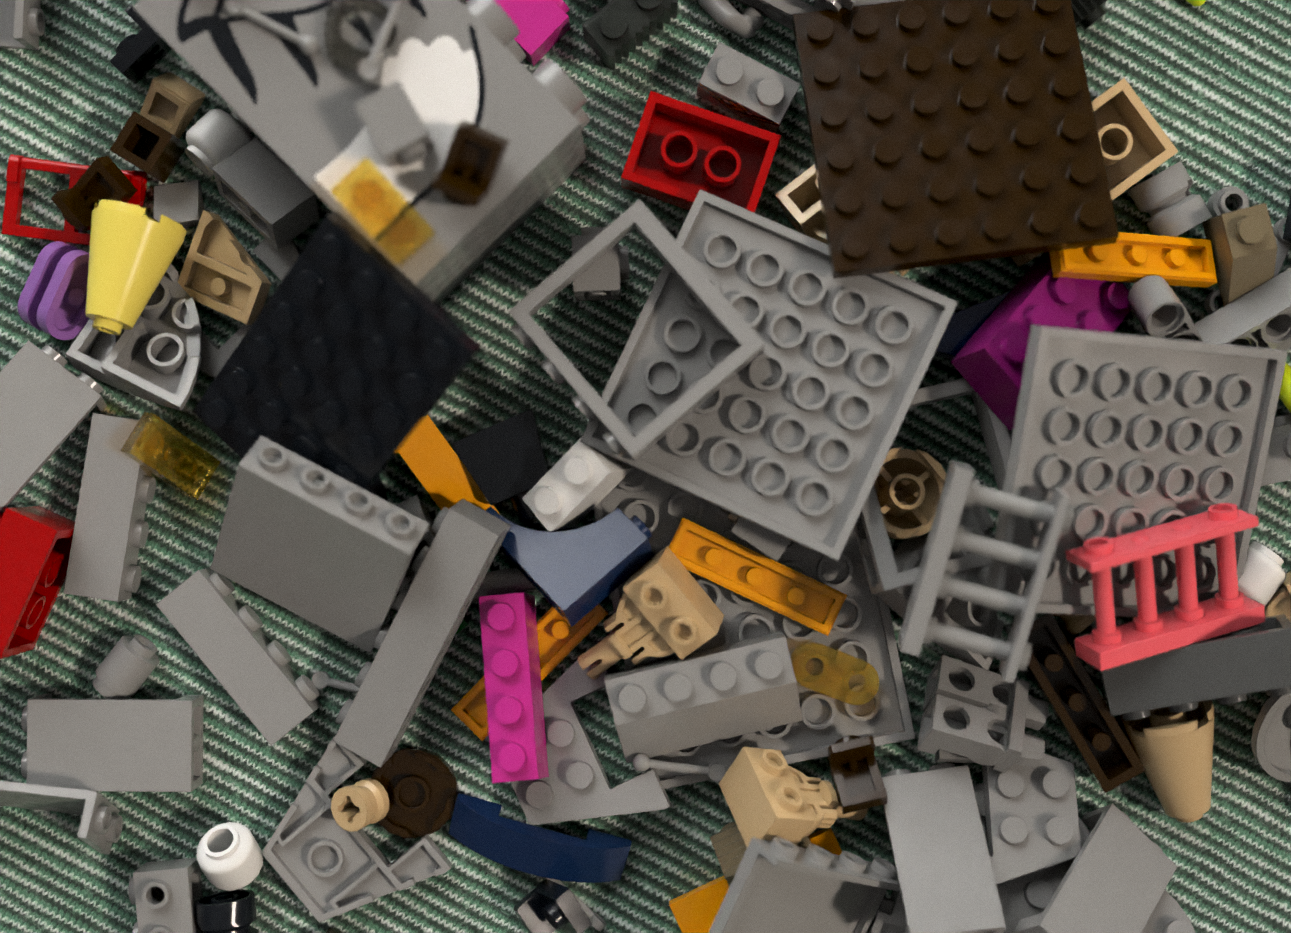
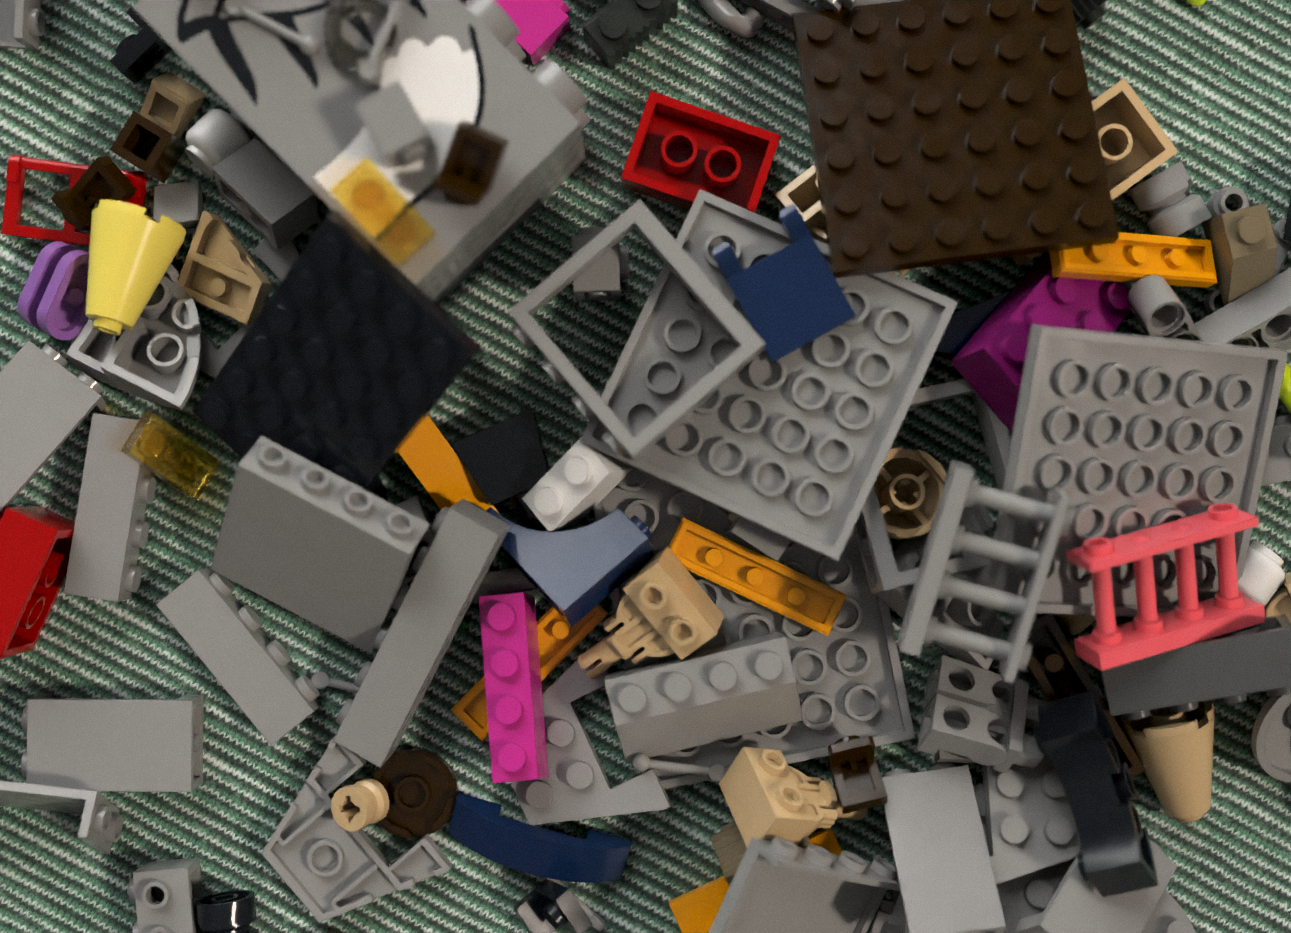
(126, 667): light grey brick -> none
(229, 856): white head -> none
(747, 88): light grey brick -> none
(789, 293): none -> dark blue flag
(835, 673): clear yellow plate -> none
(1099, 791): none -> black brick

